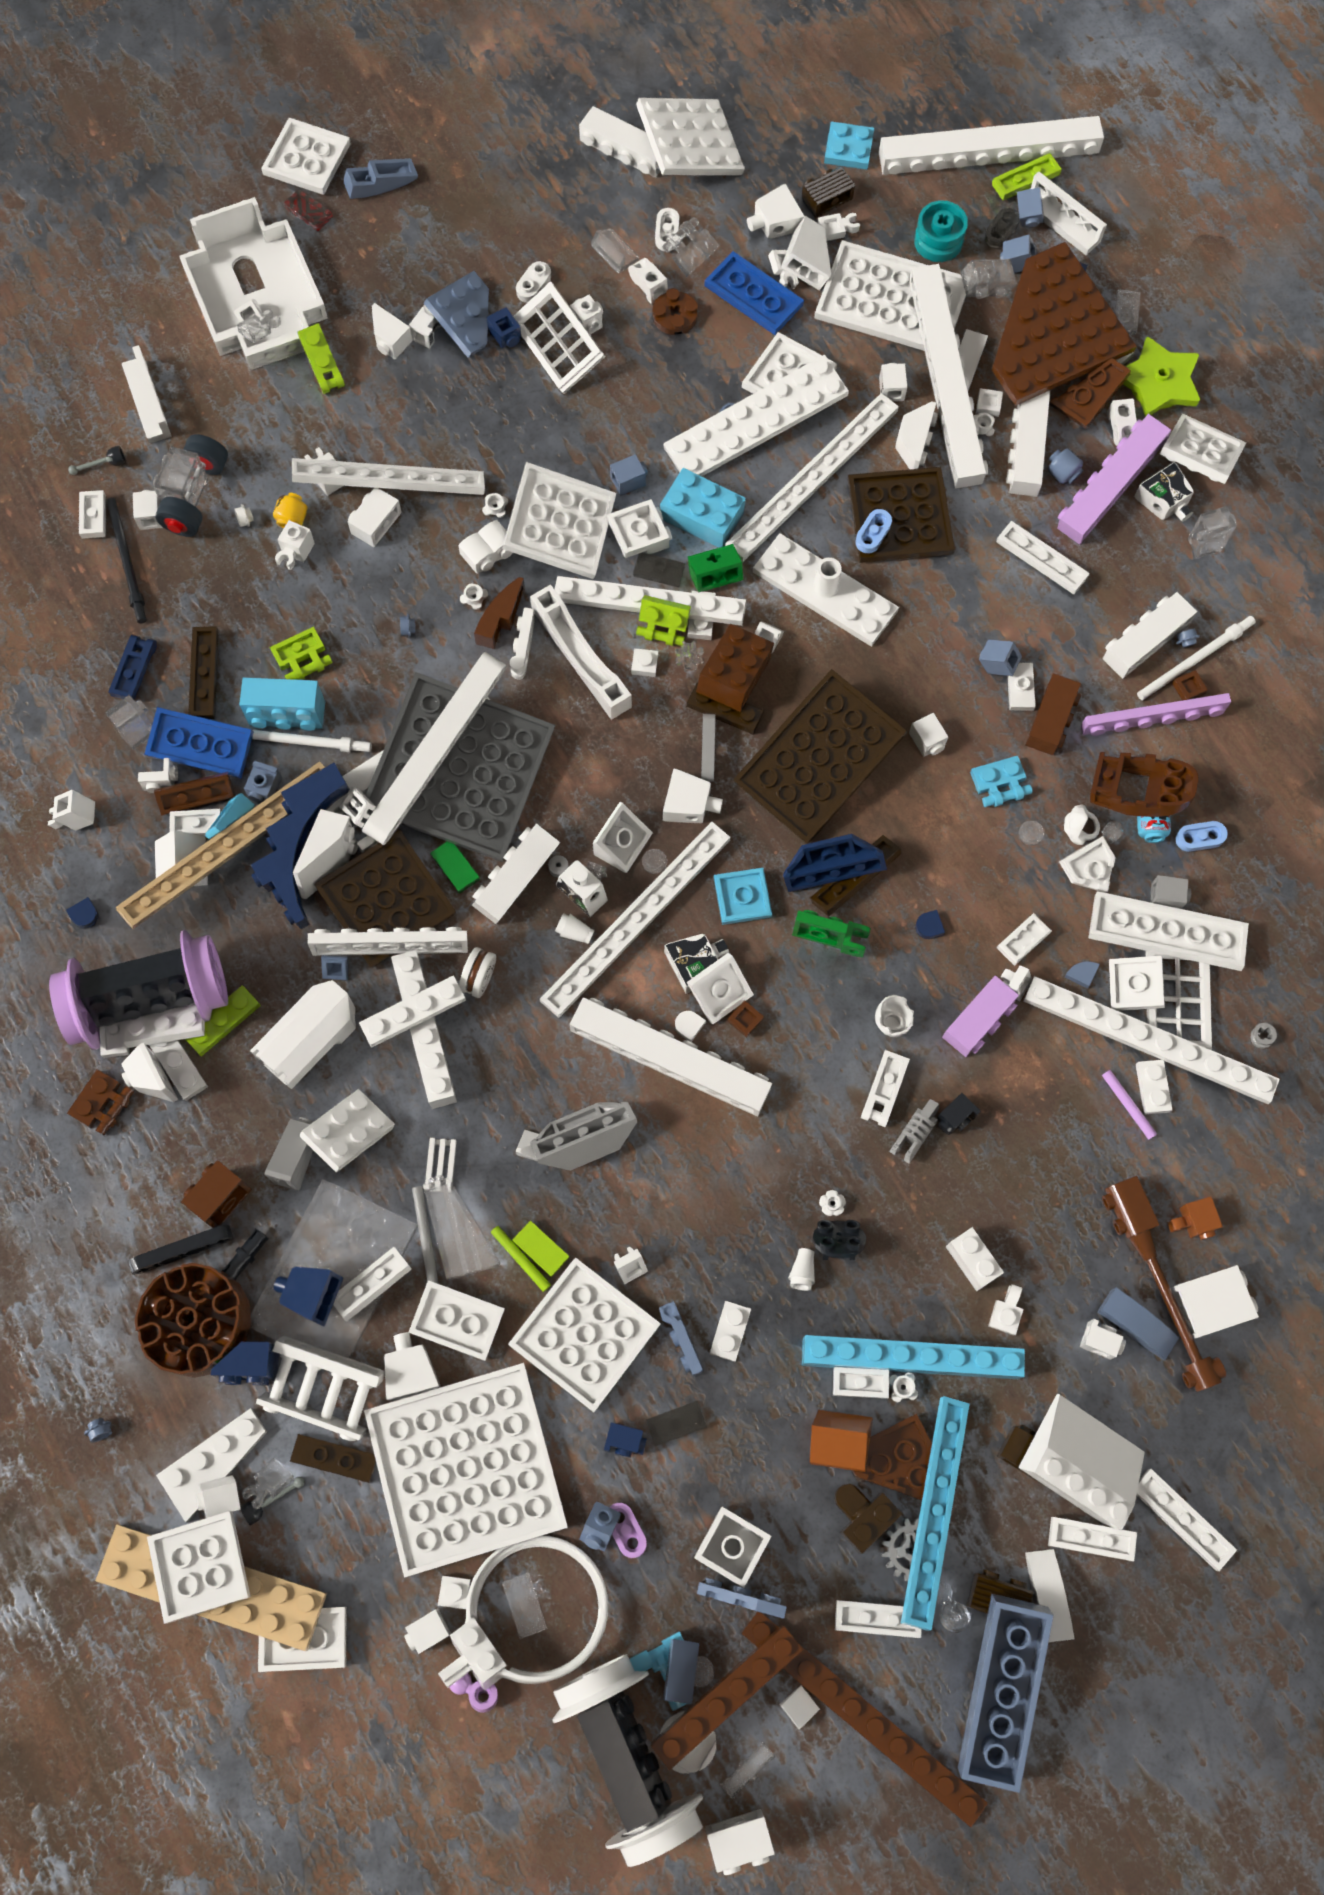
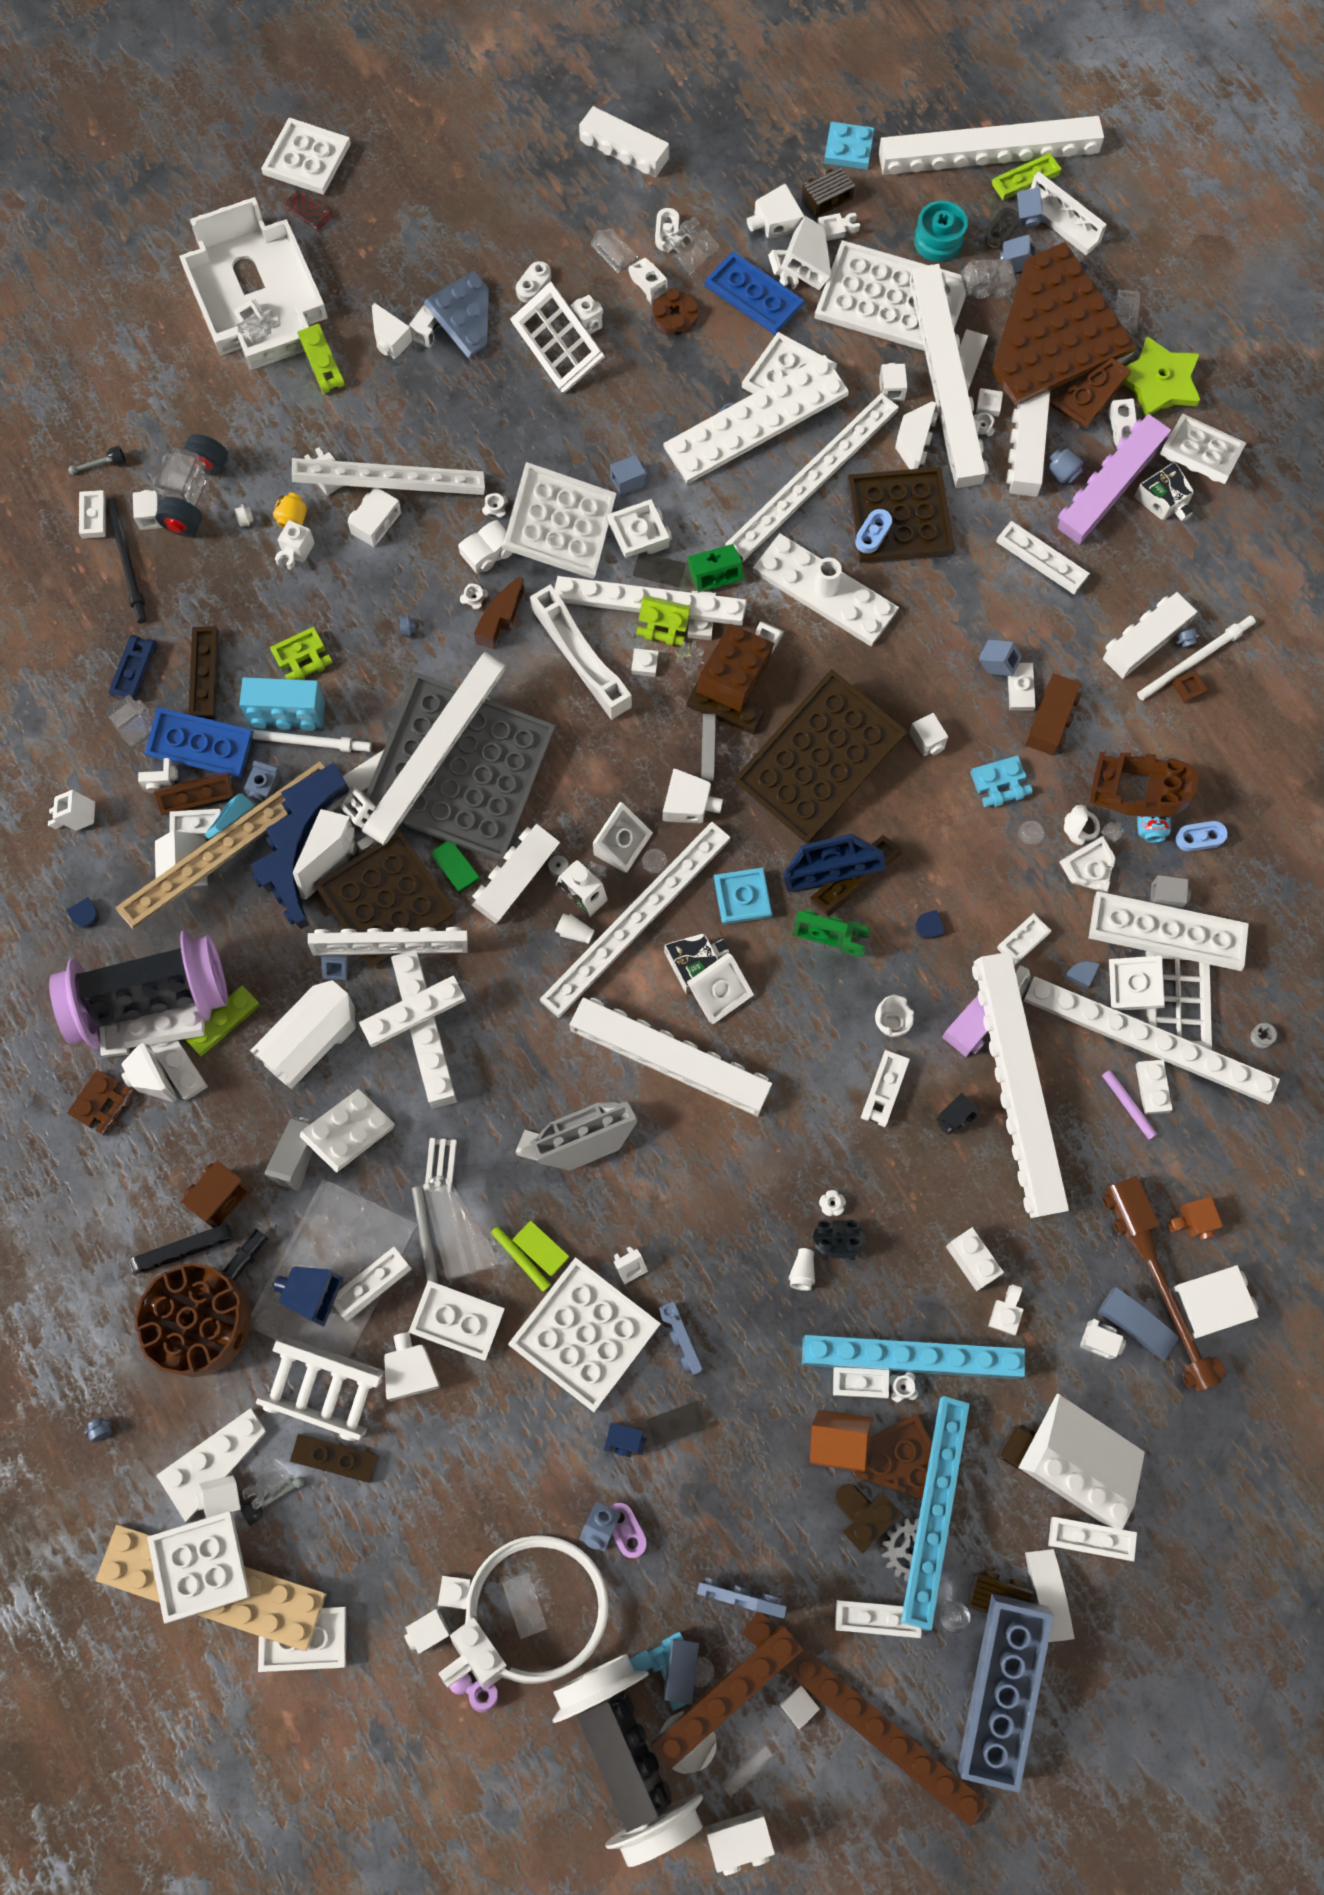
(146, 398): white fence -> none
(248, 1362): dark blue slope -> none
(379, 177): sand blue slope -> none
(465, 1469): white plate -> none
(477, 972): white head -> none
(504, 328): dark blue brick -> none
(522, 644): white plate -> none
(688, 1024): white tile -> none
(690, 136): white plate -> none
(702, 508): medium azure brick -> none
(730, 1331): white plate -> none
(732, 1547): white brick -> none
(745, 1018): reddish brown plate -> none
(917, 1130): light grey hinge -> none
(1020, 1085): none -> white brick
(1161, 713): lavender plate -> none
(1184, 1520): white plate -> none
(1212, 531): clear brick -> none

